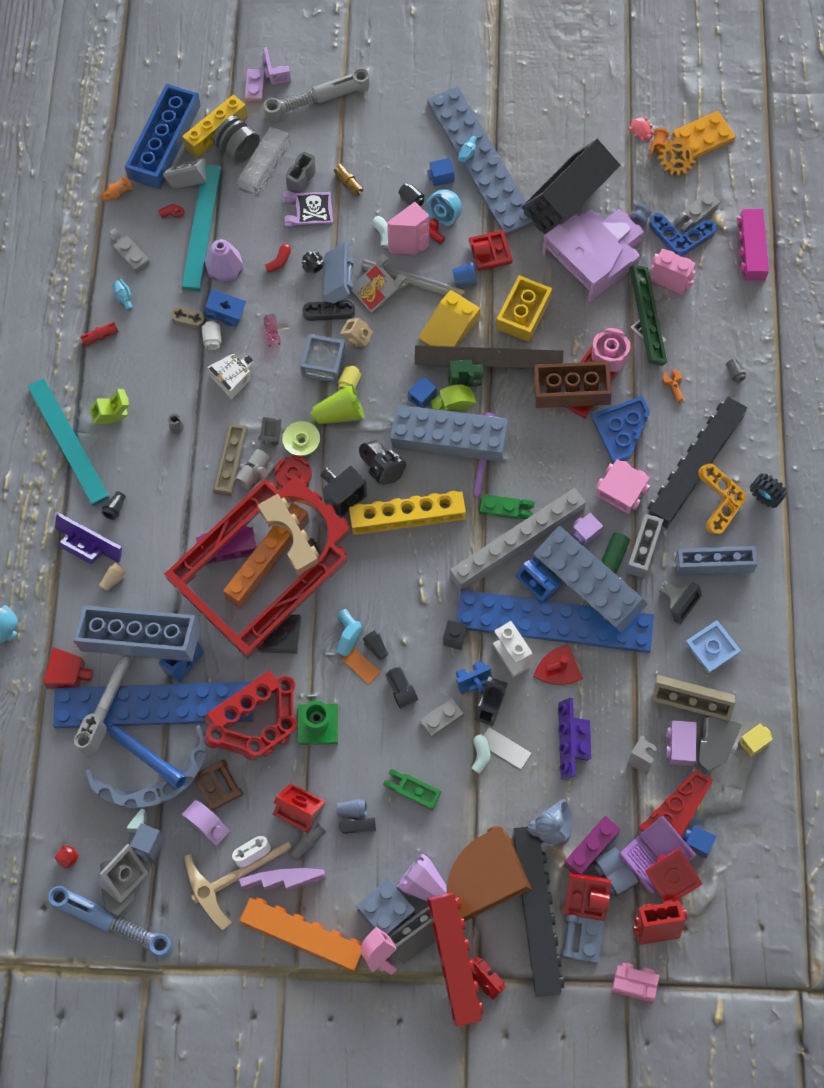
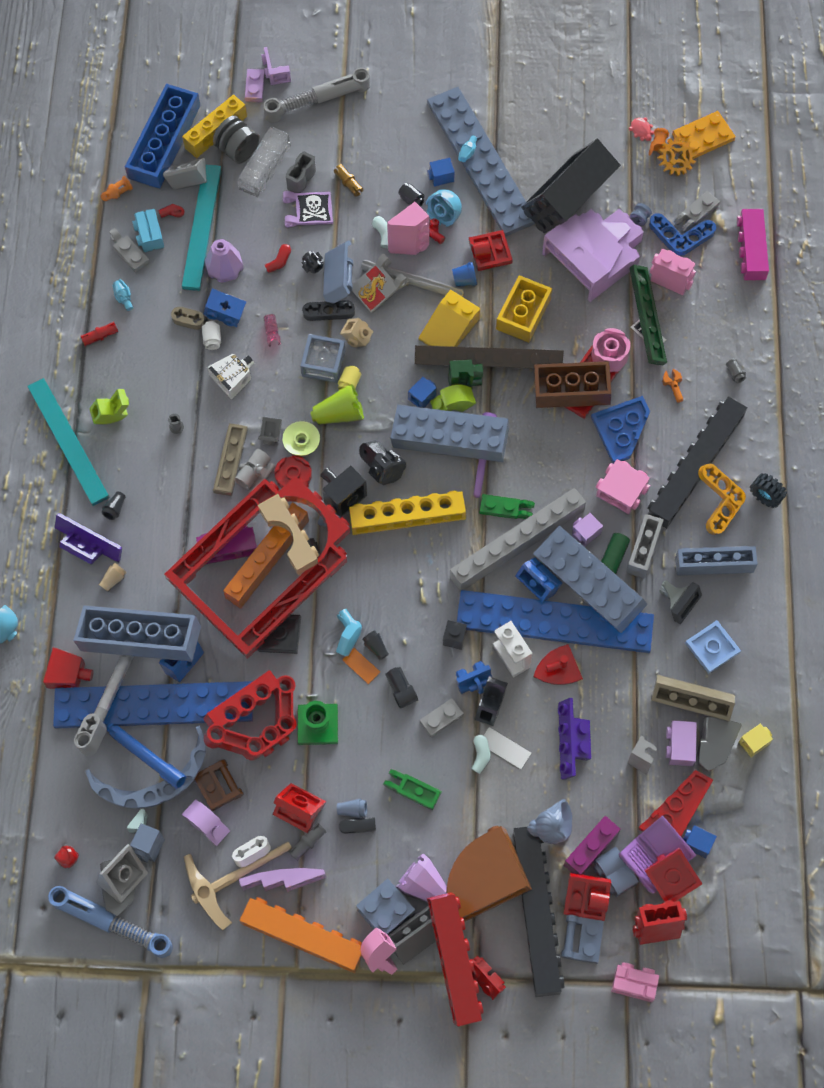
(149, 230): none -> medium azure brick

